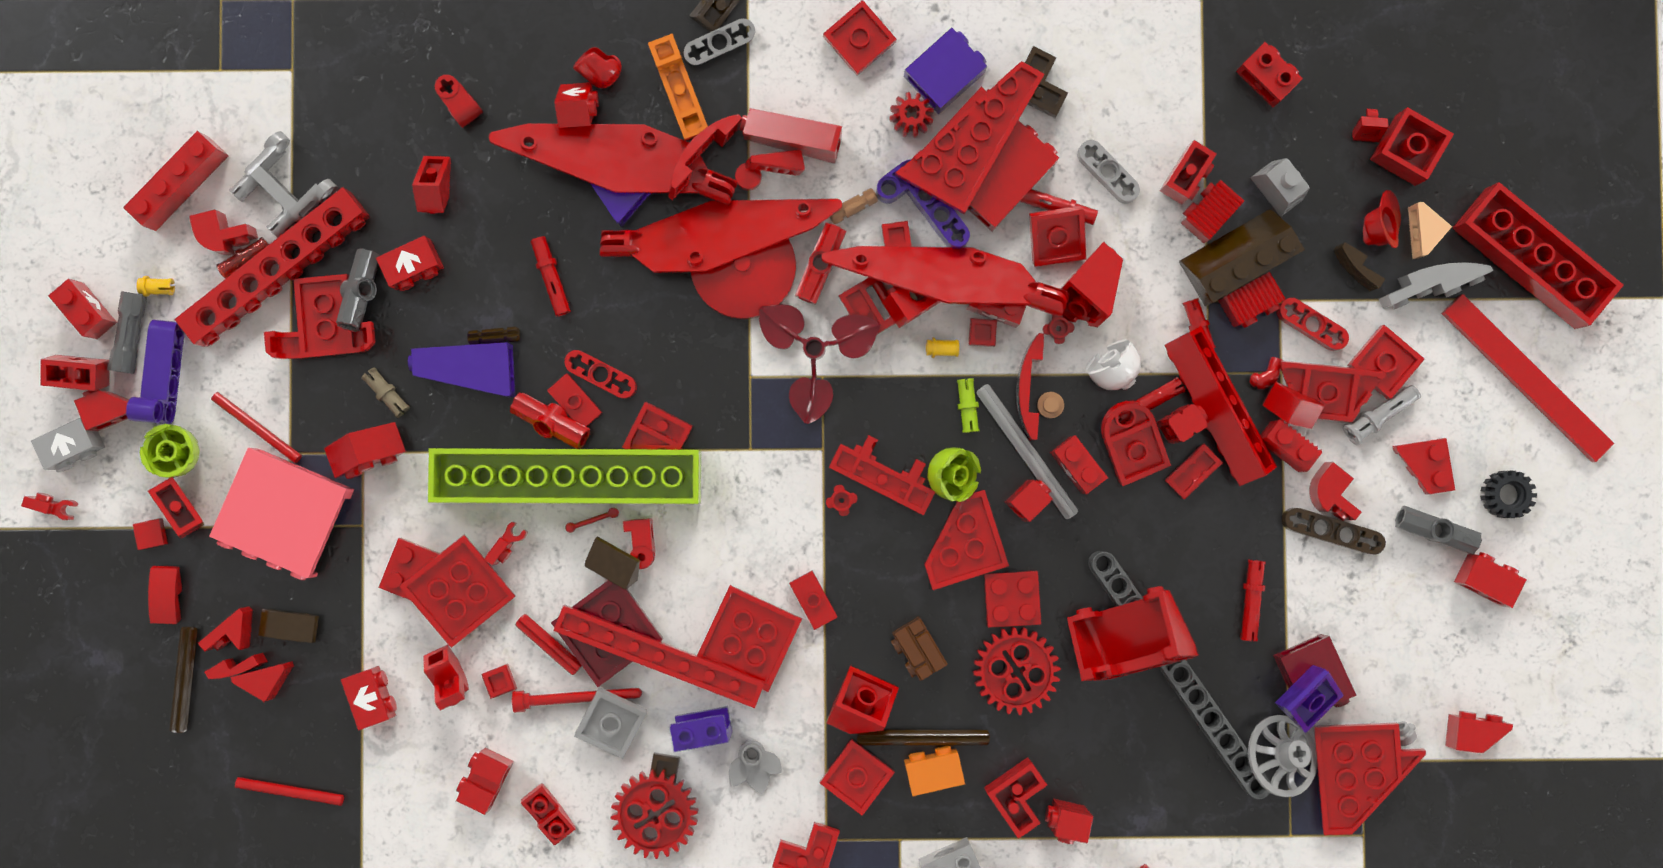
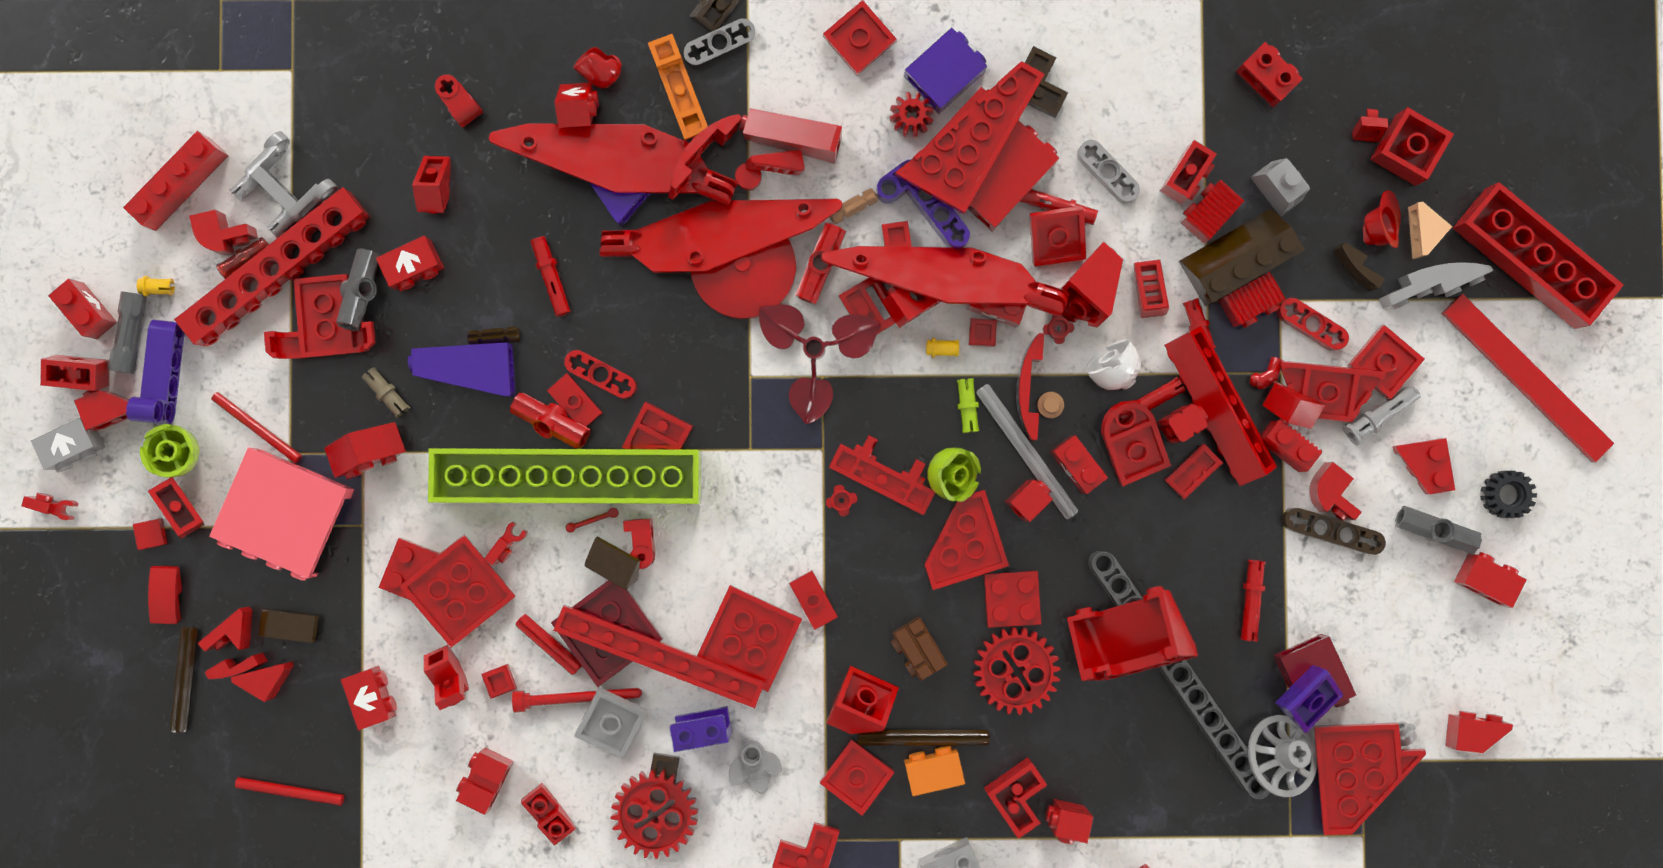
(1157, 309): none -> red slope

